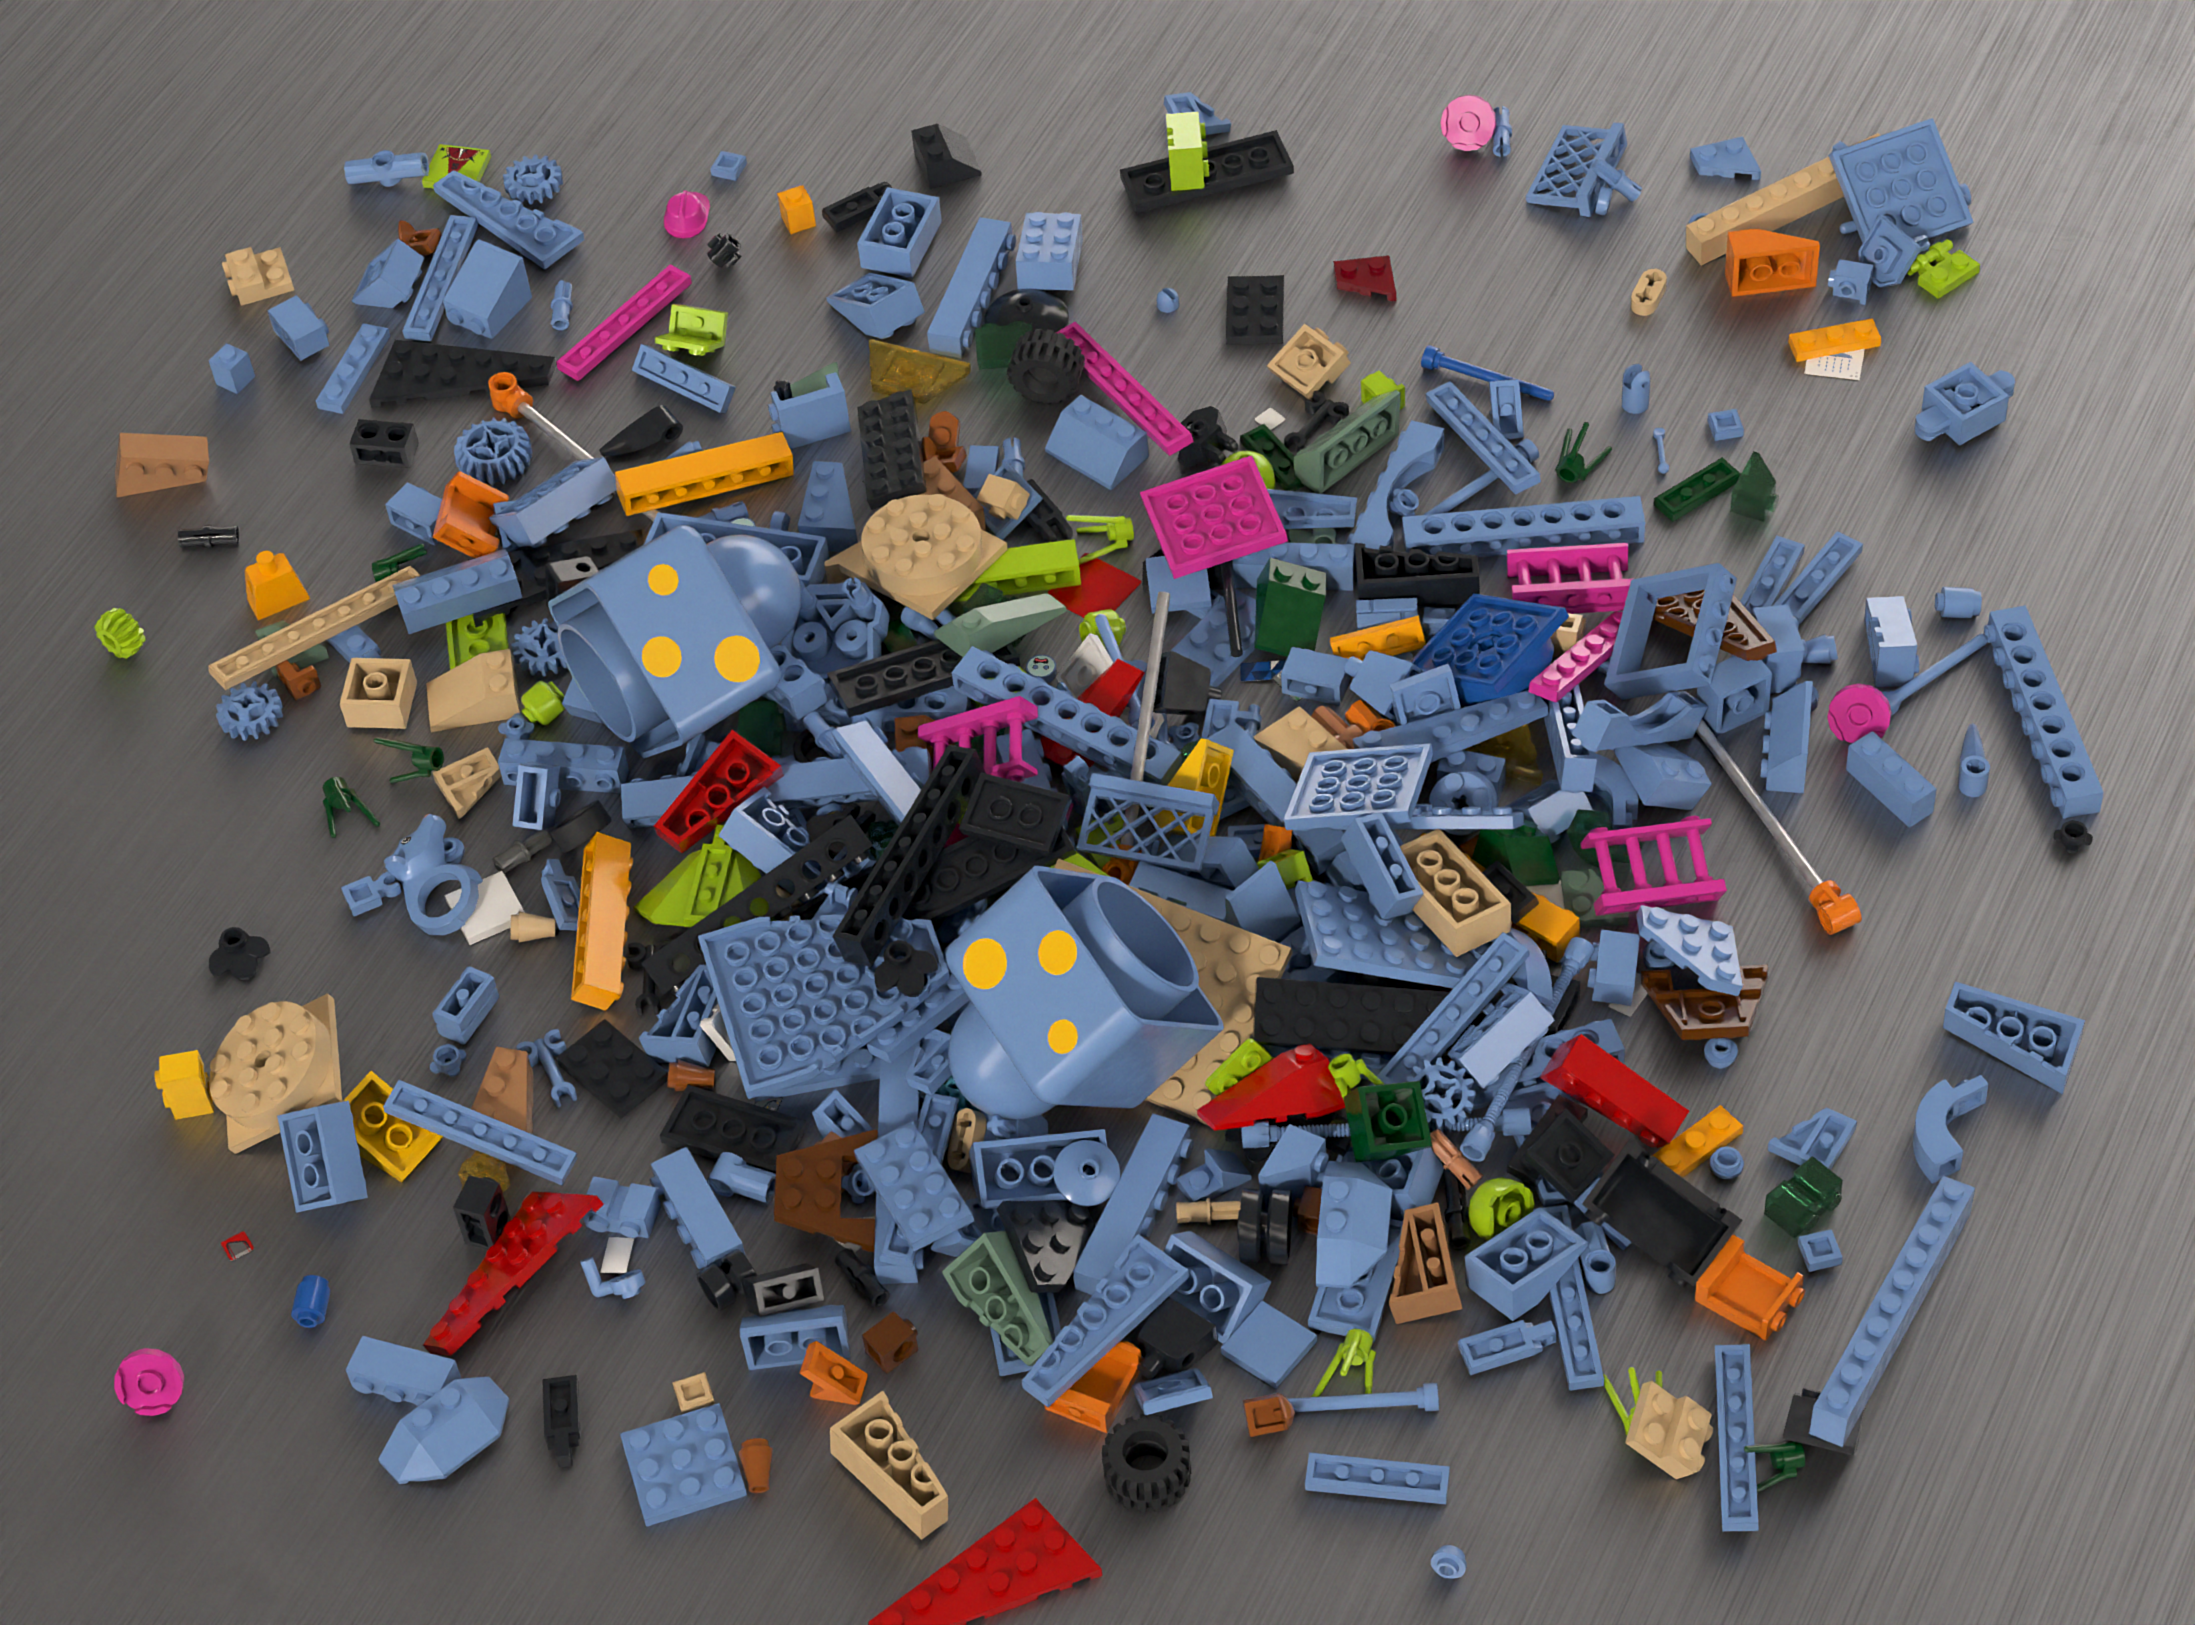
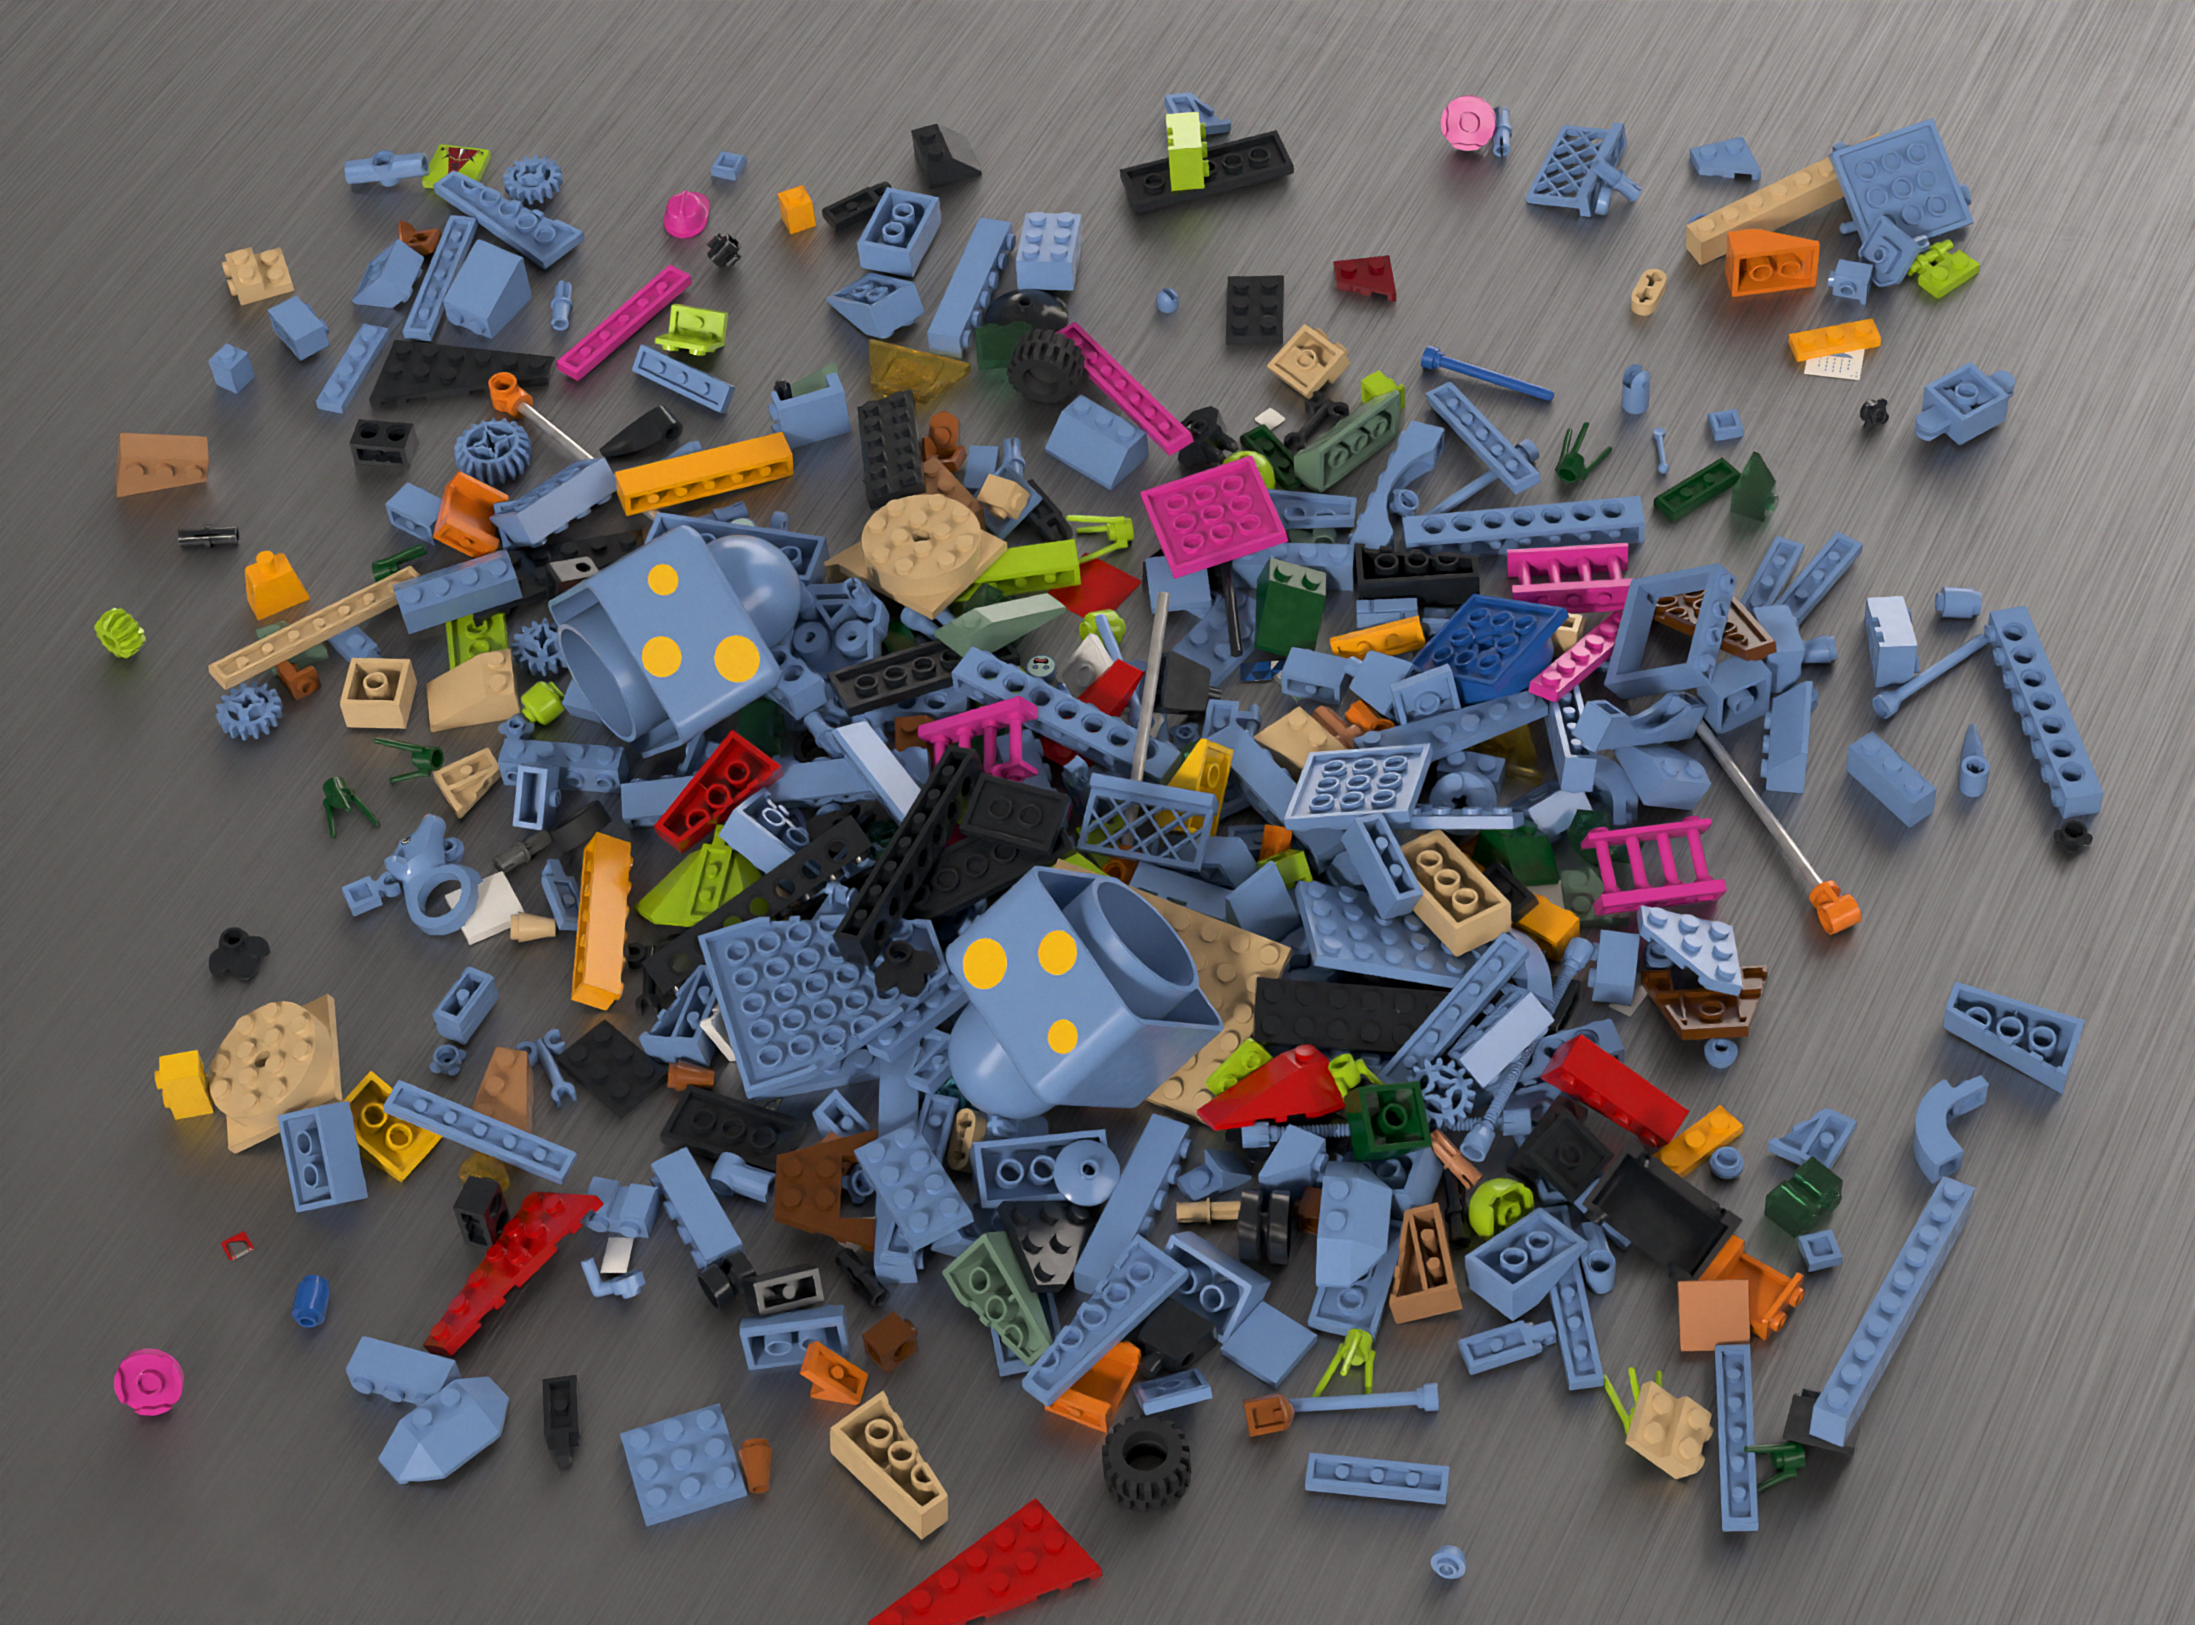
(693, 1393): tan tile -> none
(828, 507): medium blue wedge -> none
(1506, 408): medium blue slope -> none
(1713, 1313): none -> nougat tile
(1857, 712): dark pink tile -> none
(1874, 413): none -> black plate

